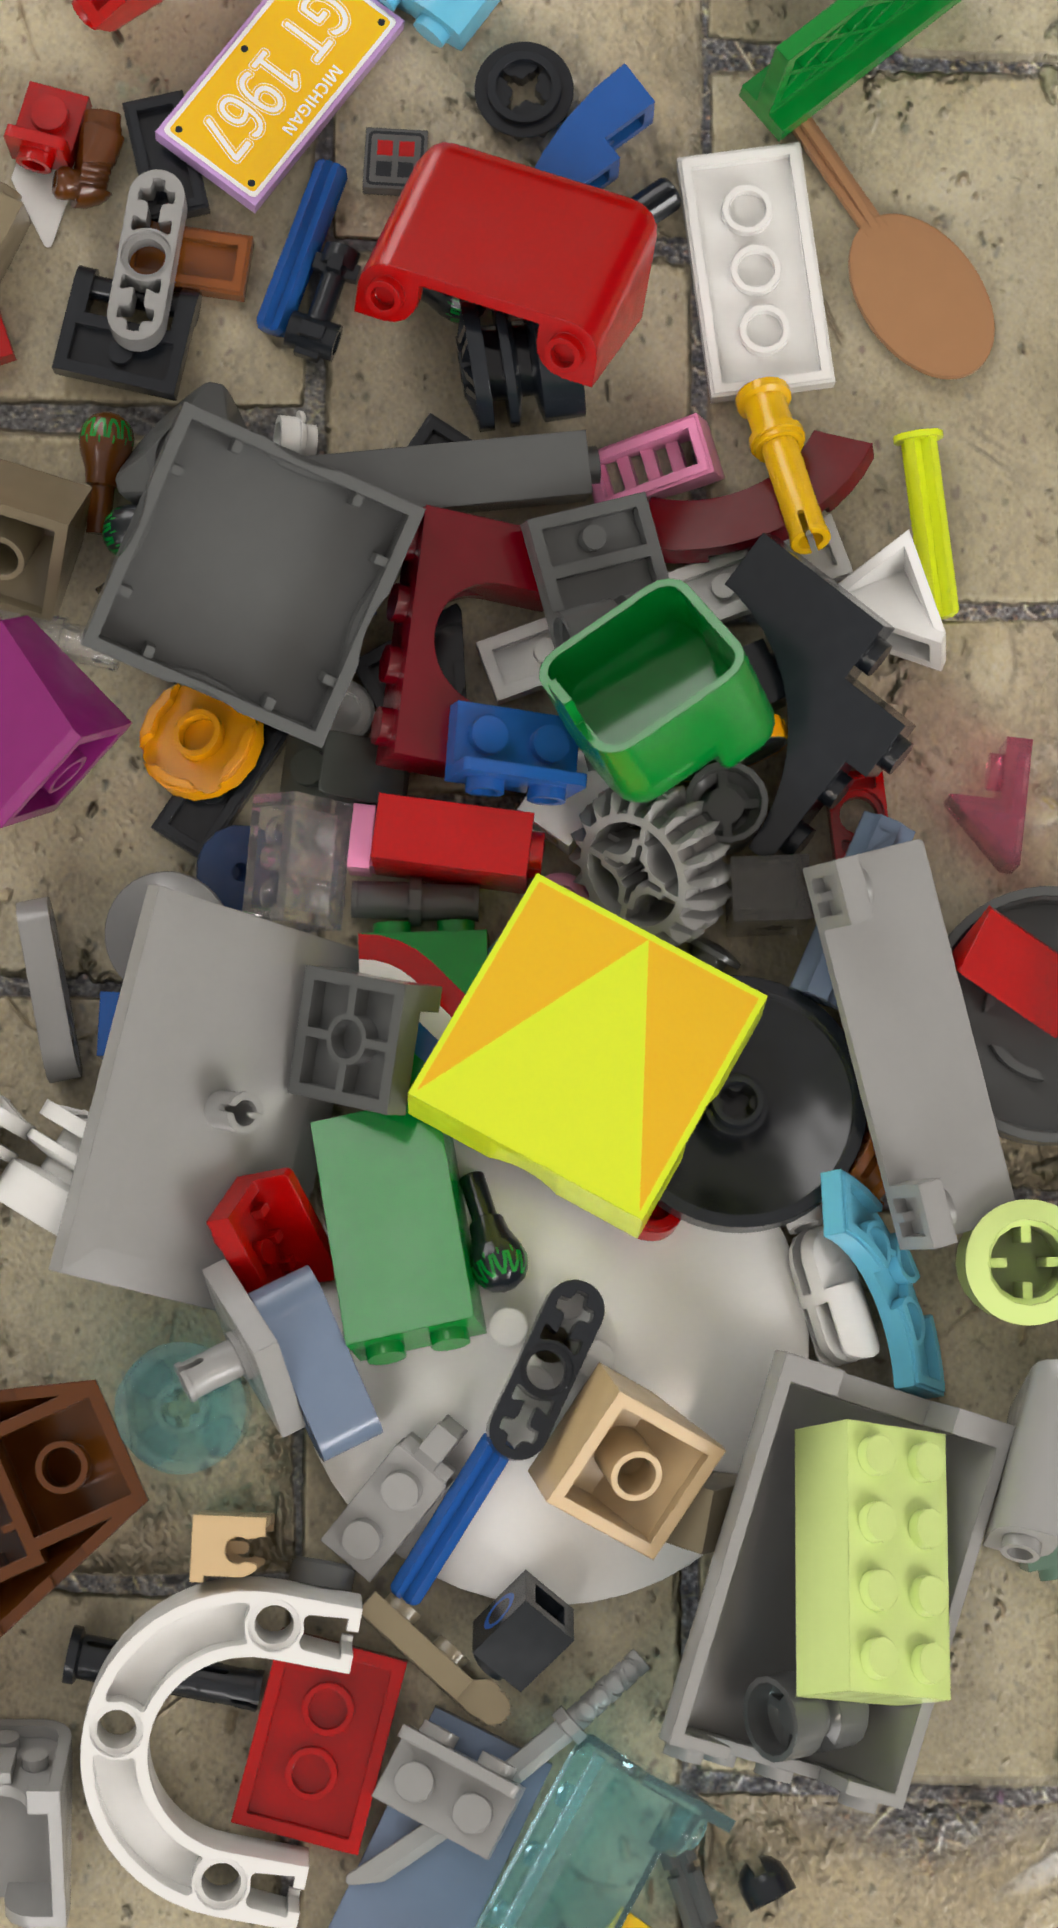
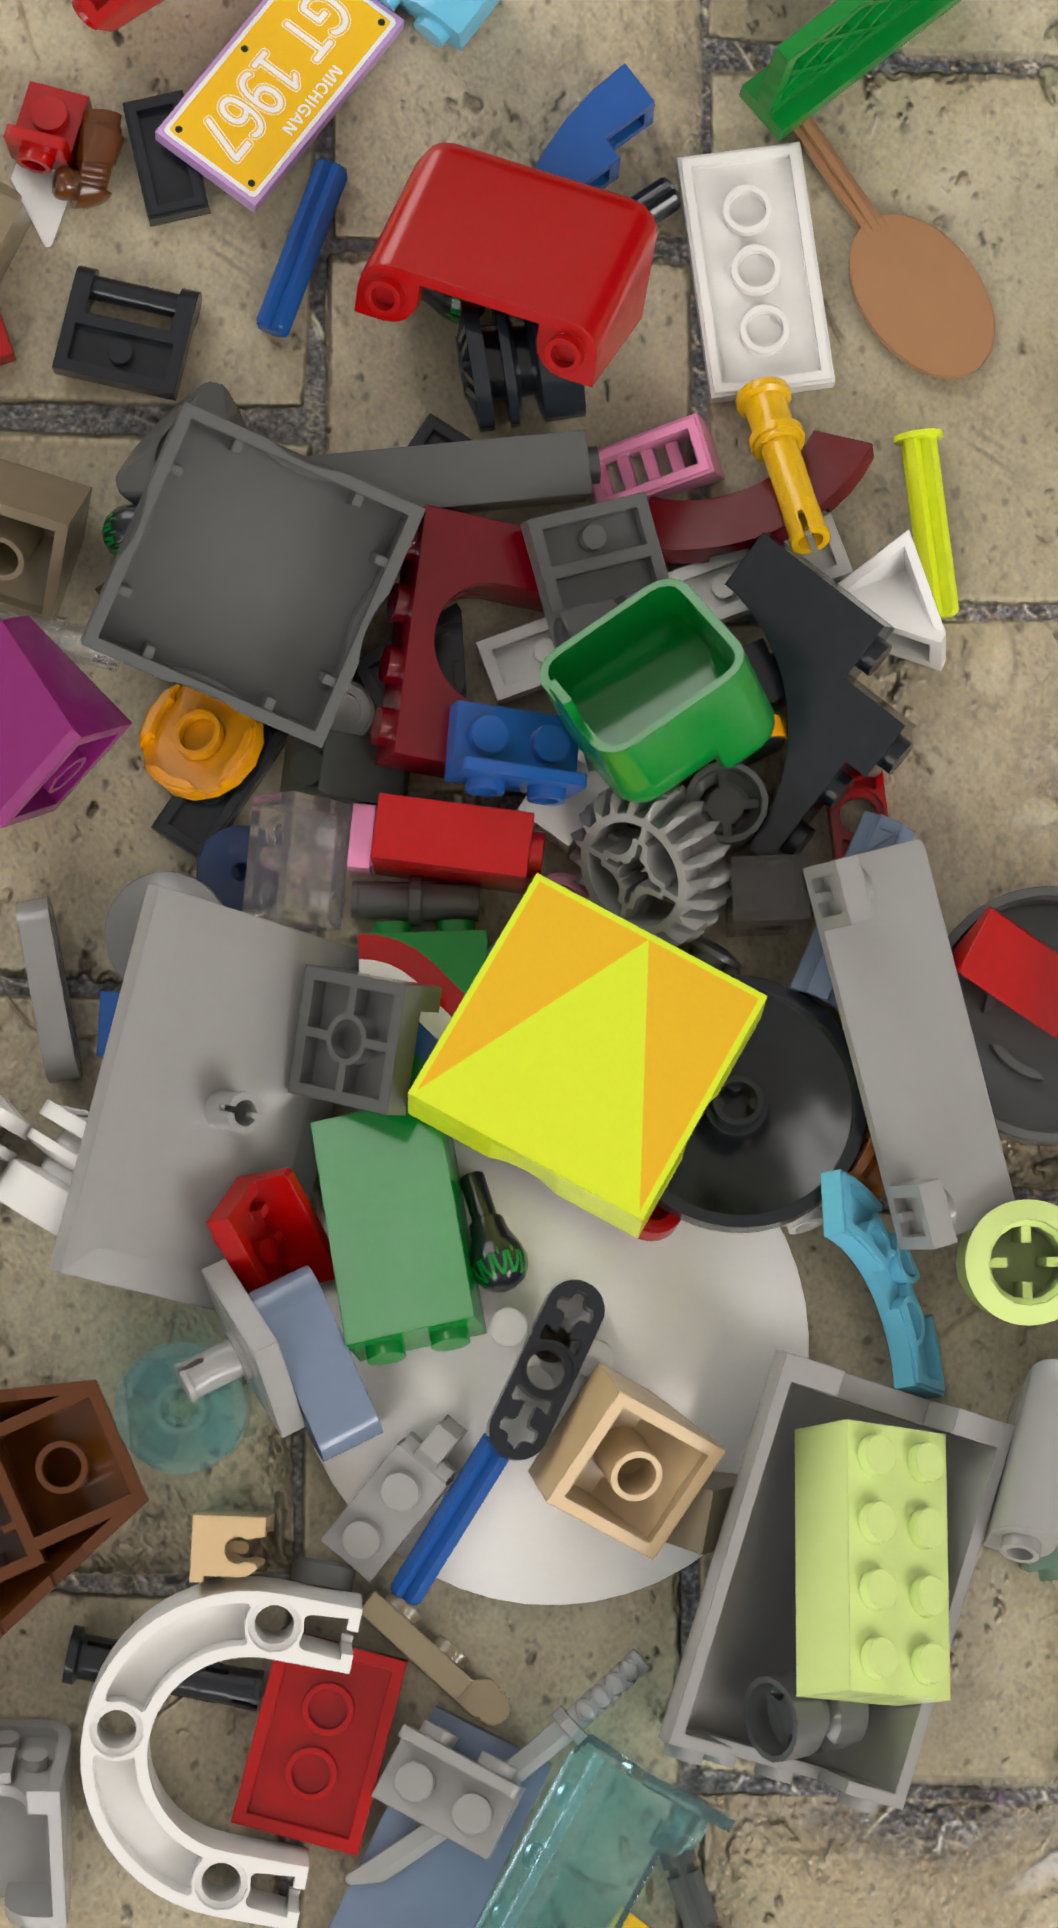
(104, 446): reddish brown piece -> none
(137, 215): light grey beam -> none
(208, 262): dark orange tile -> none
(296, 434): white plate -> none
(313, 333): black bar -> none
(391, 158): dark grey tile -> none
(519, 64): black gear -> none
(522, 1632): black brick -> none
(766, 1887): black hinge -> none
(832, 1300): white arm -> none
(998, 822): clear pink slope -> none

